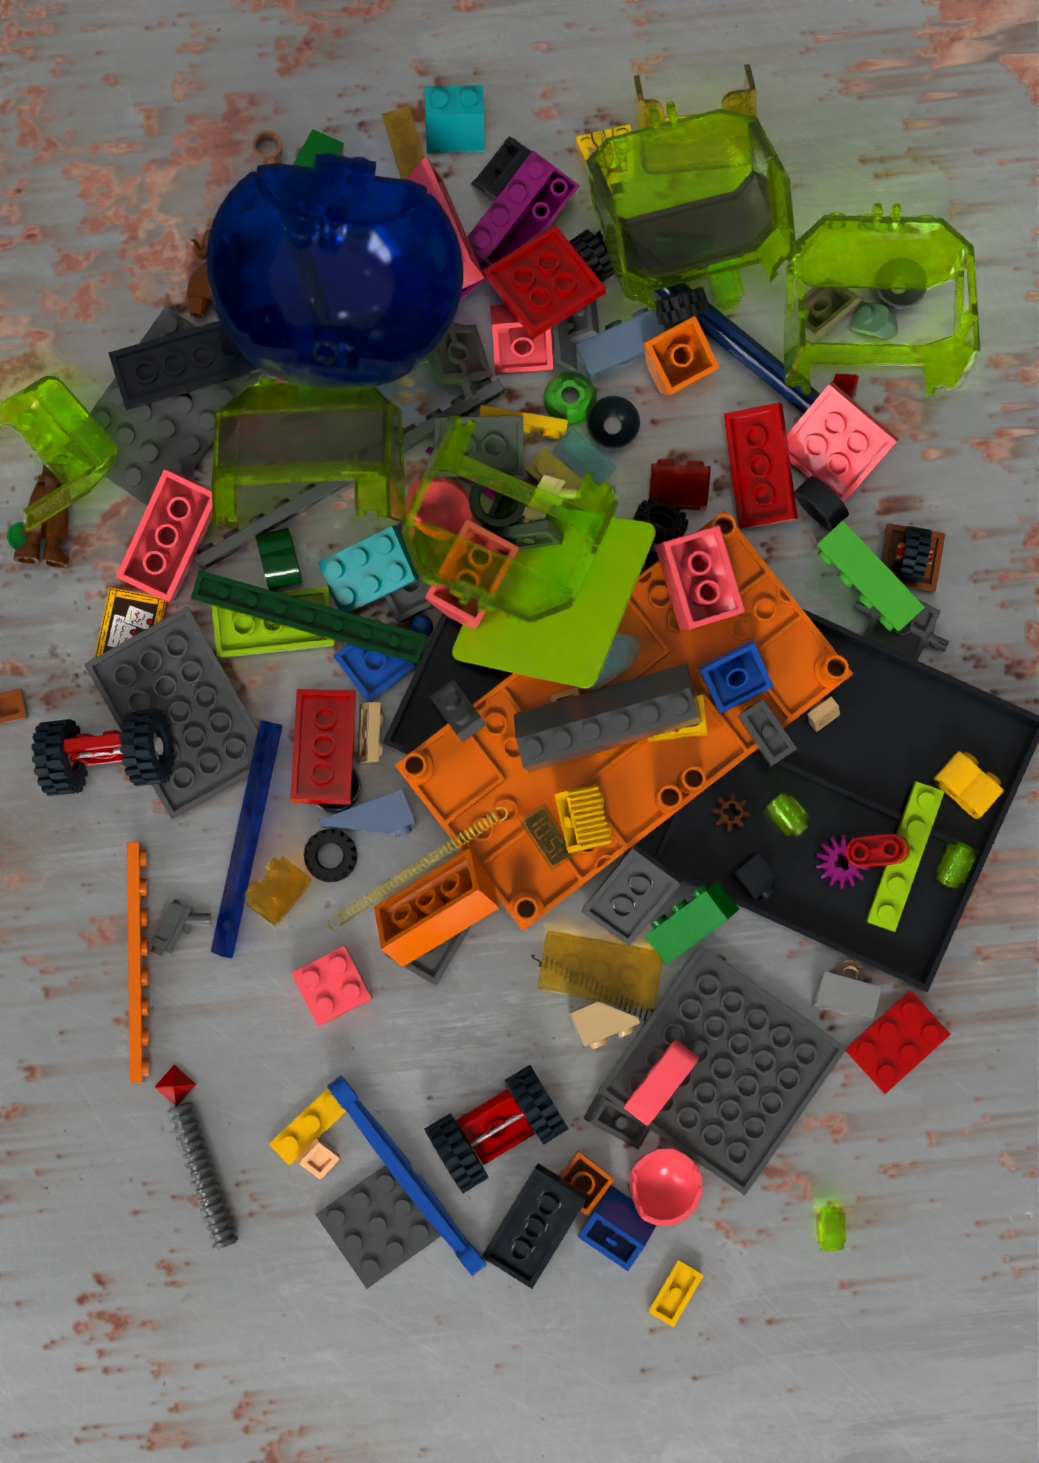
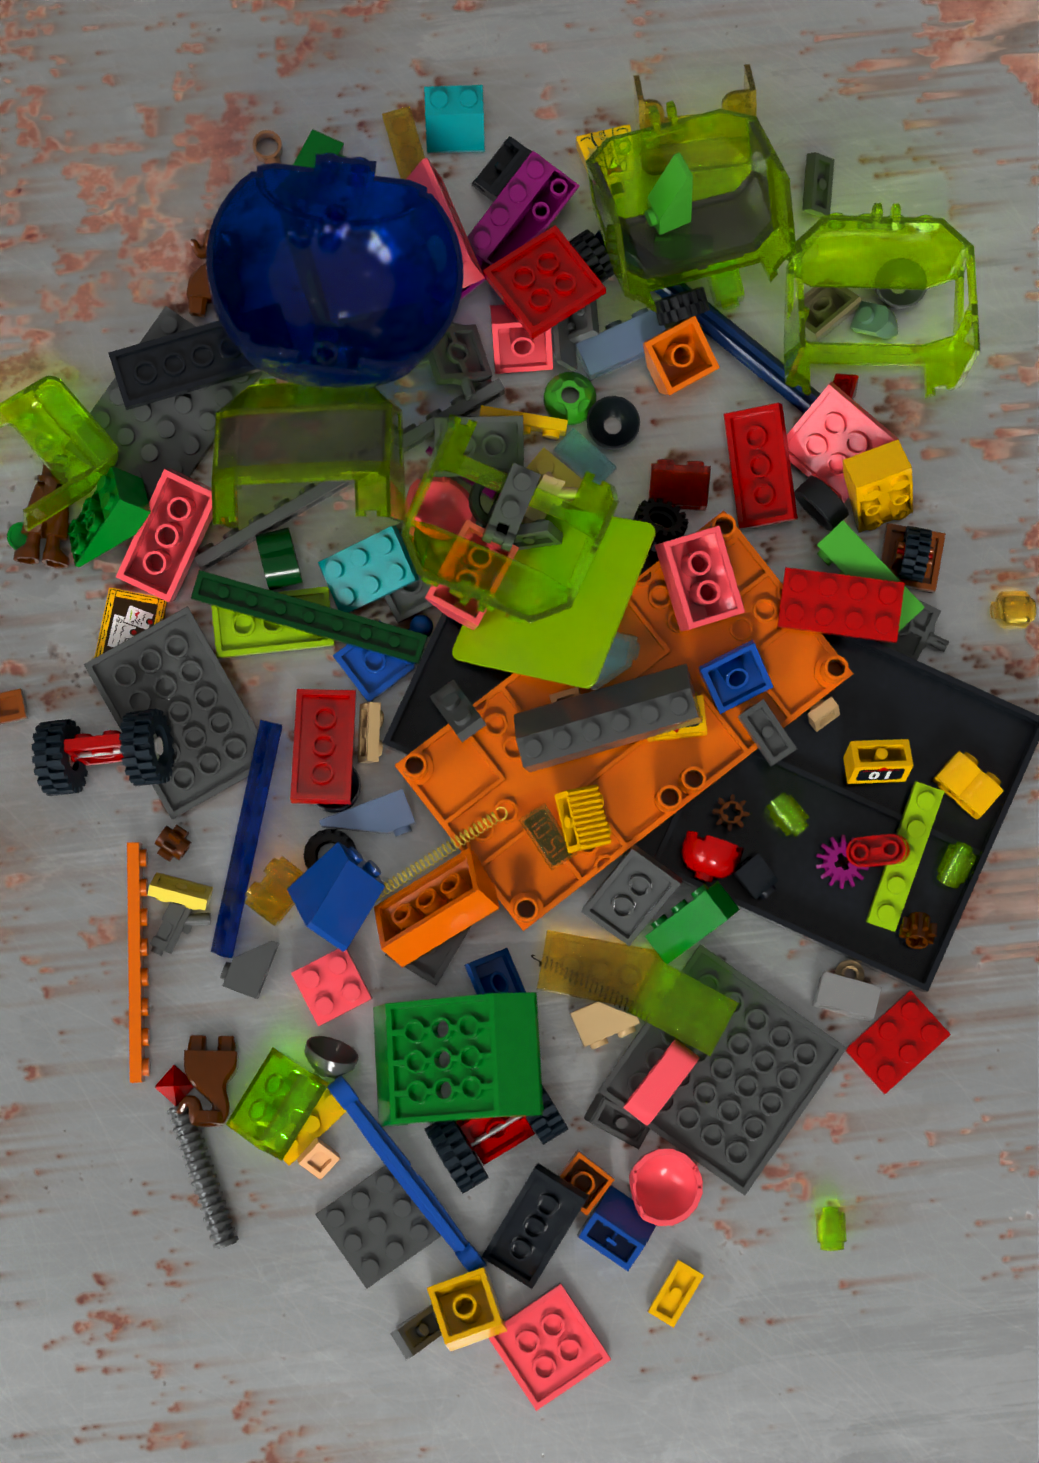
(109, 515): none -> green slope
(173, 843): none -> reddish brown gear
(181, 891): none -> light yellow plate
(210, 1076): none -> reddish brown hips
(249, 970): none -> dark grey slope
(277, 1103): none -> clear neon green brick
(330, 1056): none -> dark grey piece
(337, 894): none -> blue slope
(417, 1332): none -> dark grey slope
(467, 1309): none -> yellow brick
(490, 1050): none -> green slope
(495, 974): none -> blue slope
(511, 505): none -> dark grey plate
(549, 1347): none -> coral plate
(671, 197): none -> bright green slope
(682, 1007): none -> clear neon green brick
(710, 856): none -> red cylinder
(818, 184): none -> dark grey plate
(841, 605): none -> red plate
(878, 761): none -> yellow brick
(879, 485): none -> yellow slope
(918, 930): none -> reddish brown gear
(1013, 609): none -> clear yellow head

